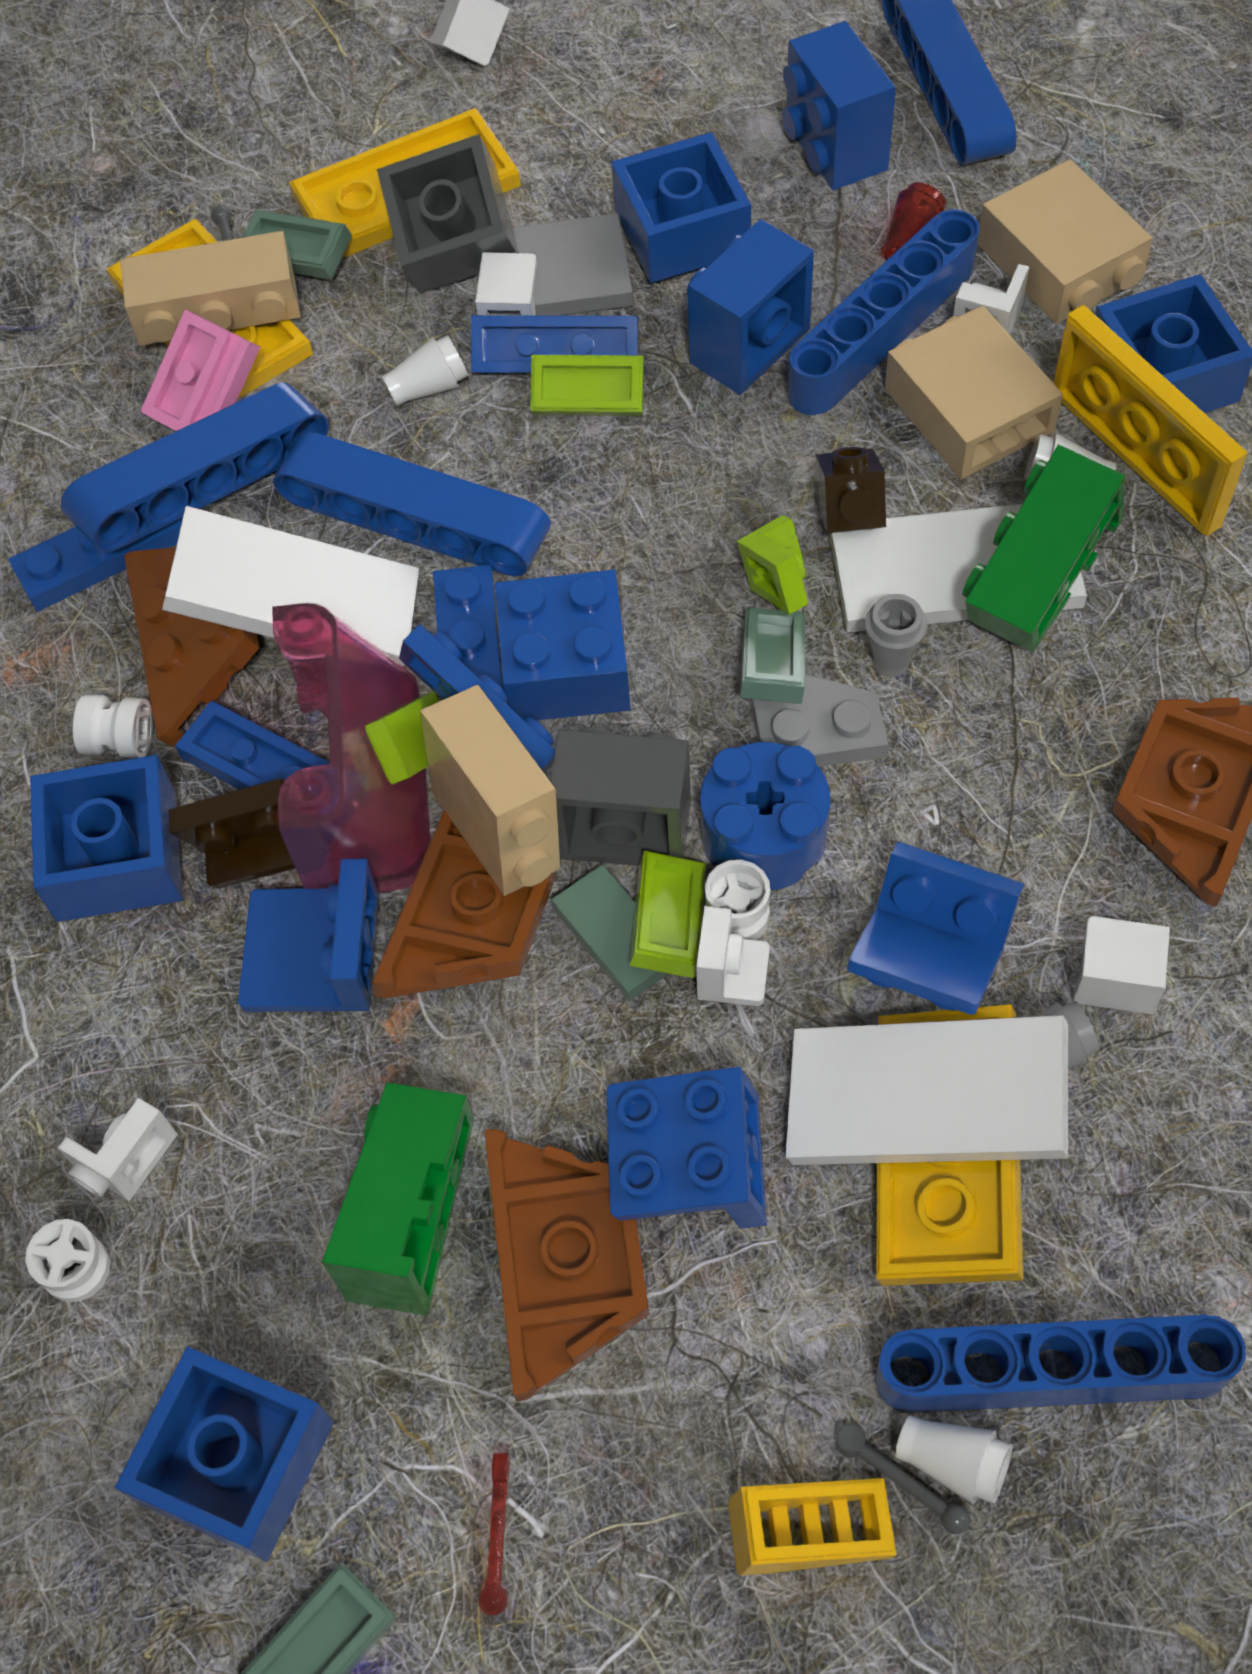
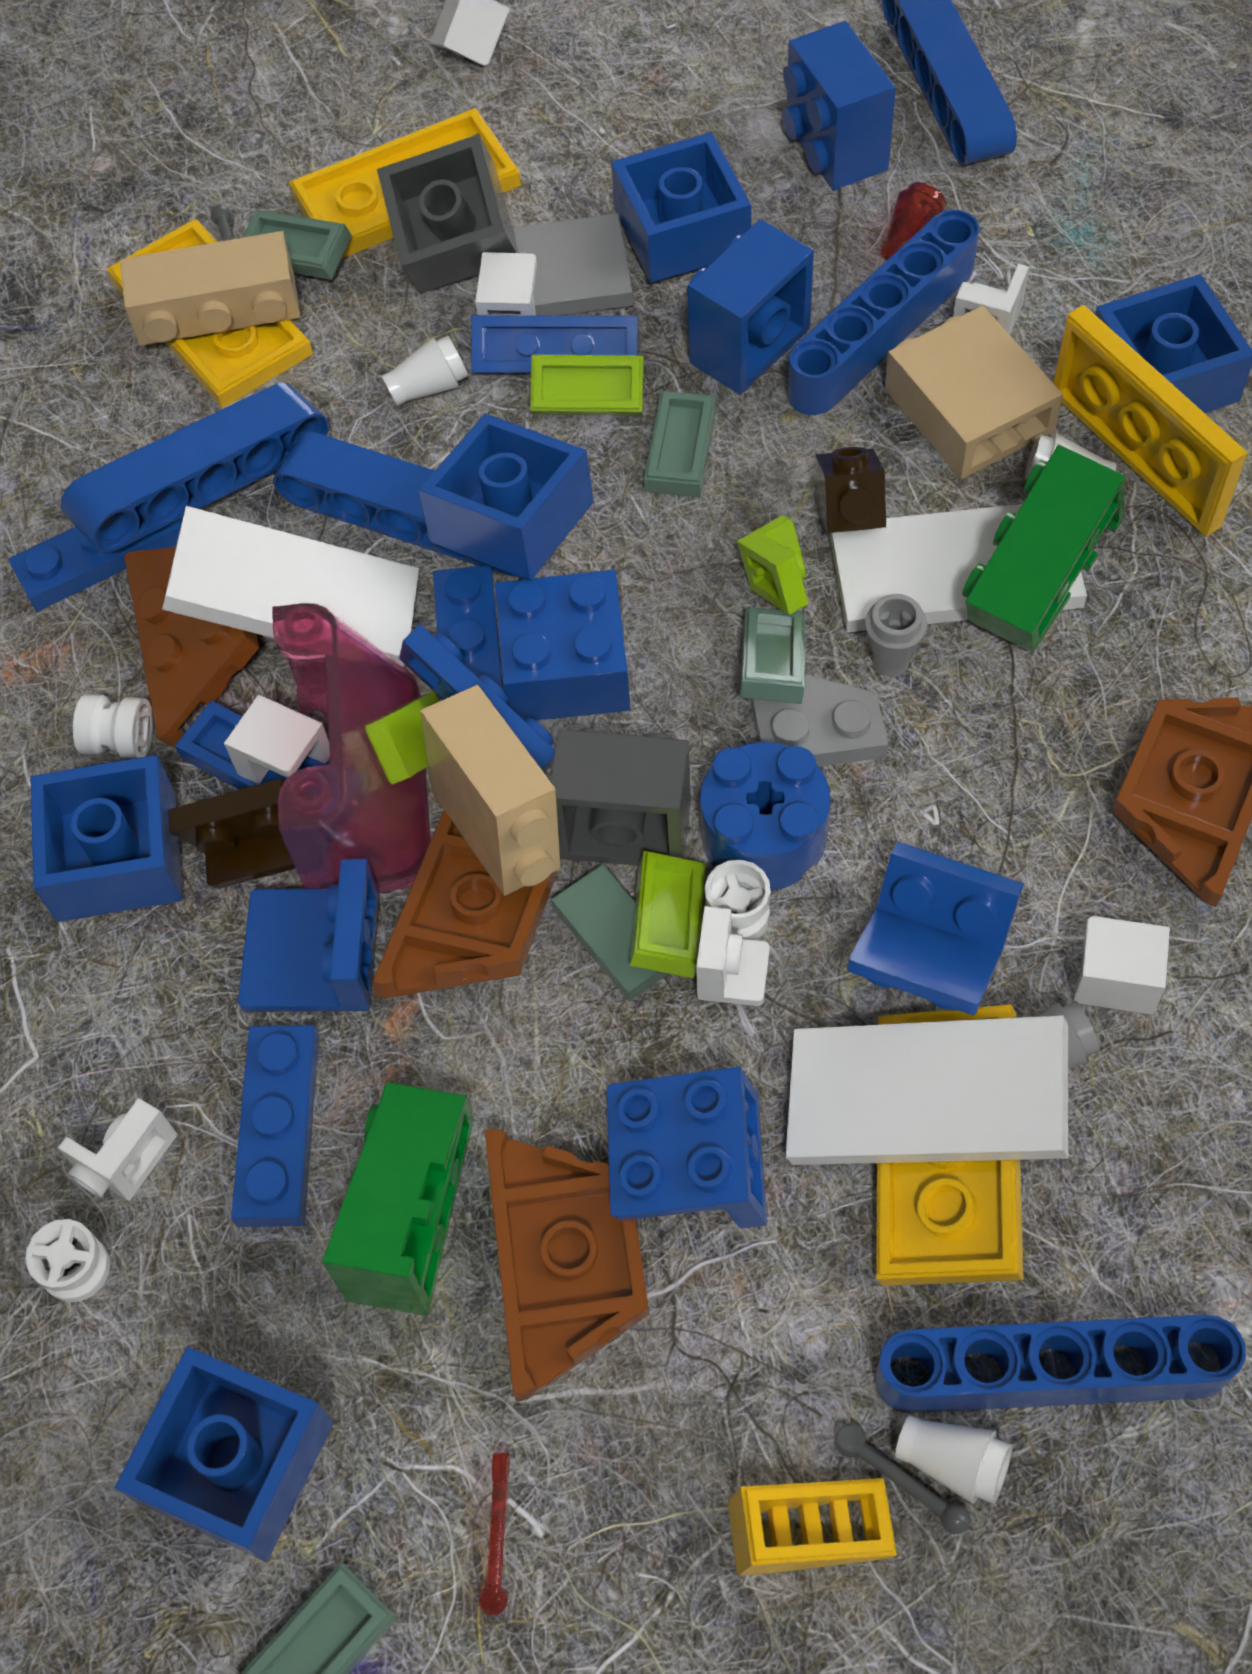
(198, 373): bright pink plate -> none
(274, 740): none -> white panel
(275, 1127): none -> blue plate
(507, 496): none -> blue brick
(680, 444): none -> sand green tile
(1070, 238): tan brick -> none

